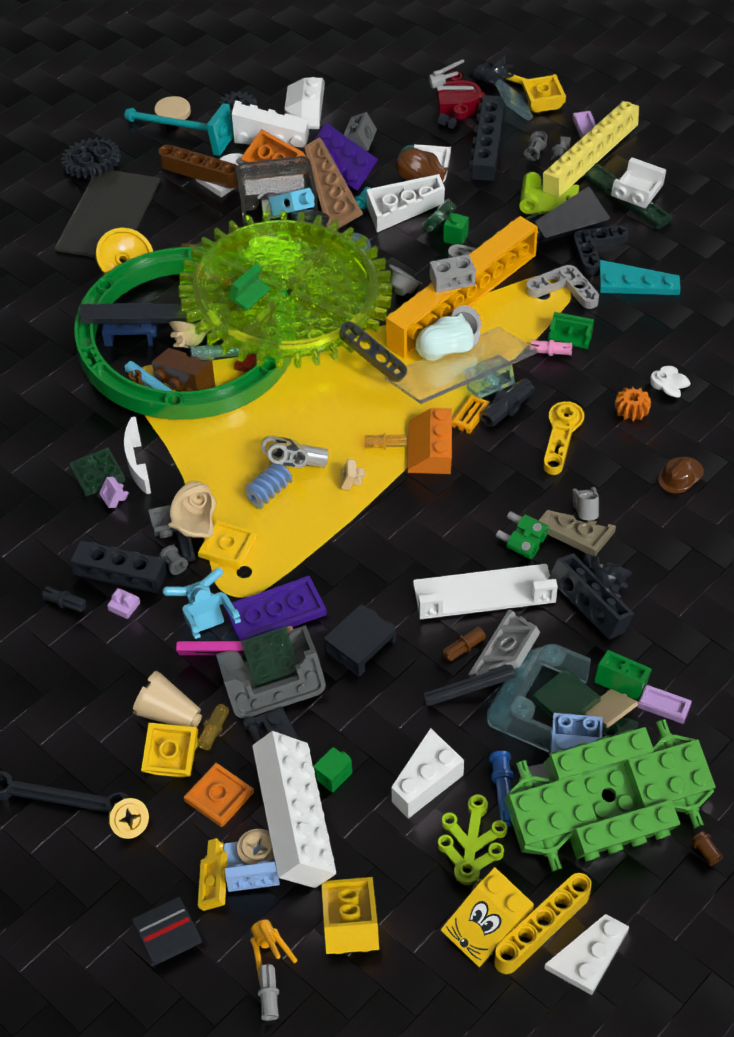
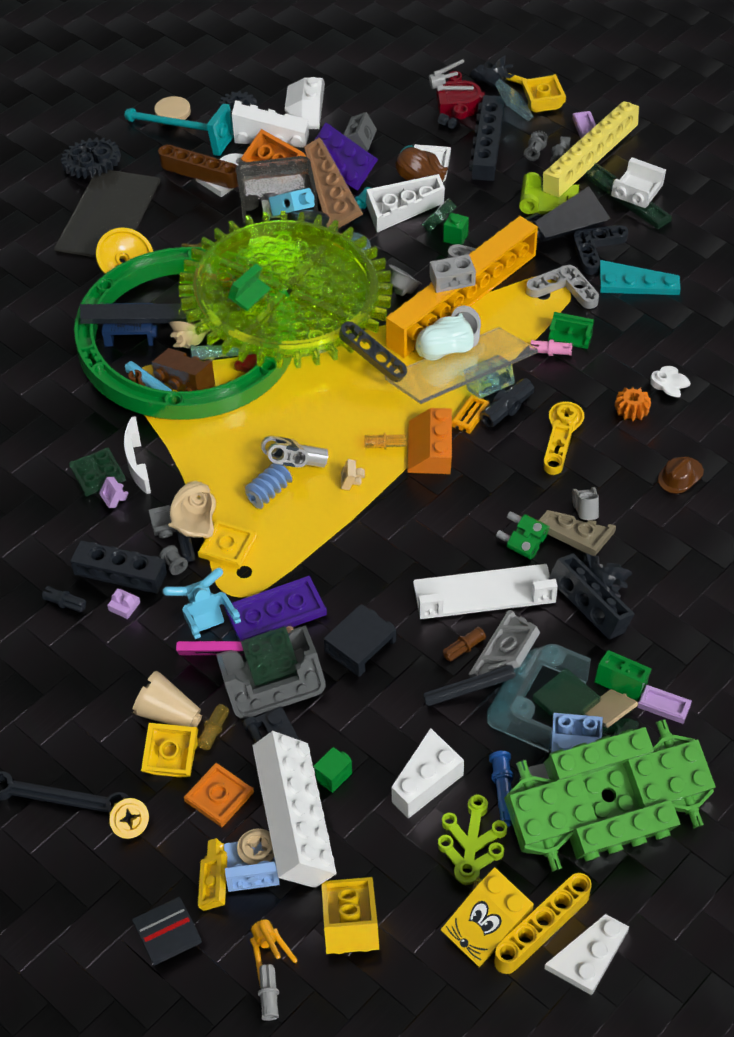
(707, 848): reddish brown pin -> none

